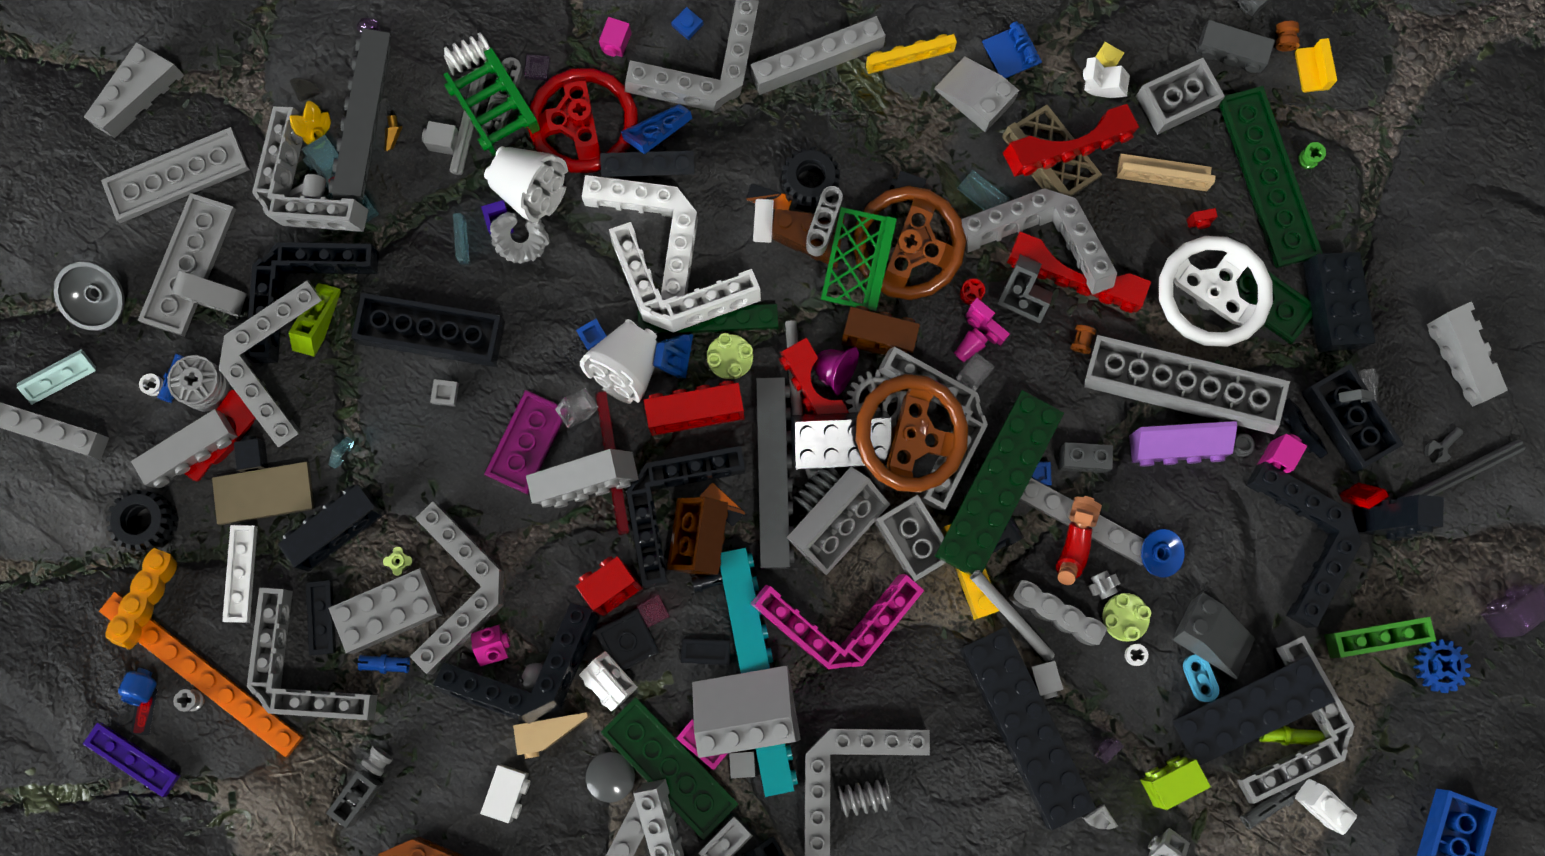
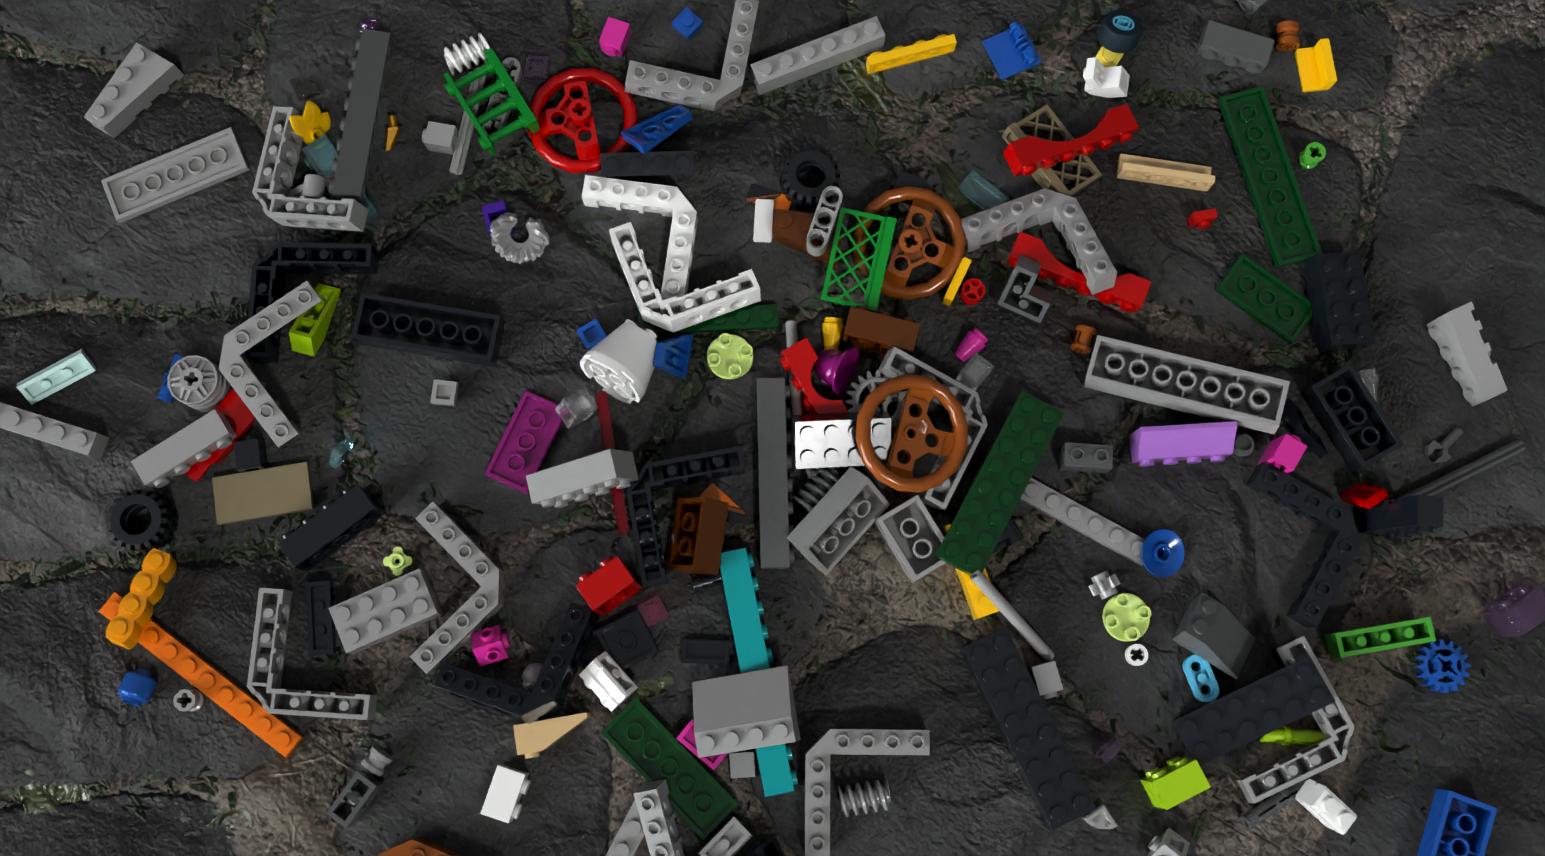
(77, 296): dark grey dish -> none
(131, 759): dark purple plate -> none
(143, 716): sticker -> none
(150, 378): white bush -> none
(192, 251): light grey plate -> none
(209, 293): light grey beam -> none
(240, 573): white plate -> none
(383, 663): blue pin -> none
(461, 238): clear light blue tile -> none
(528, 181): white cone -> none
(610, 777): dark grey dish -> none
(694, 408): red brick -> none
(832, 332): none -> yellow cone
(860, 642): dark pink brick -> none
(956, 281): none -> yellow tile
(977, 92): light grey slope -> none
(981, 317): dark pink plate -> none
(1043, 473): blue tile -> none
(1063, 617): light grey brick -> none
(1078, 540): piece -> none
(1120, 32): none -> black wheel
(1180, 96): light grey brick -> none
(1214, 292): white piece -> none
(1360, 394): dark grey tile -> none

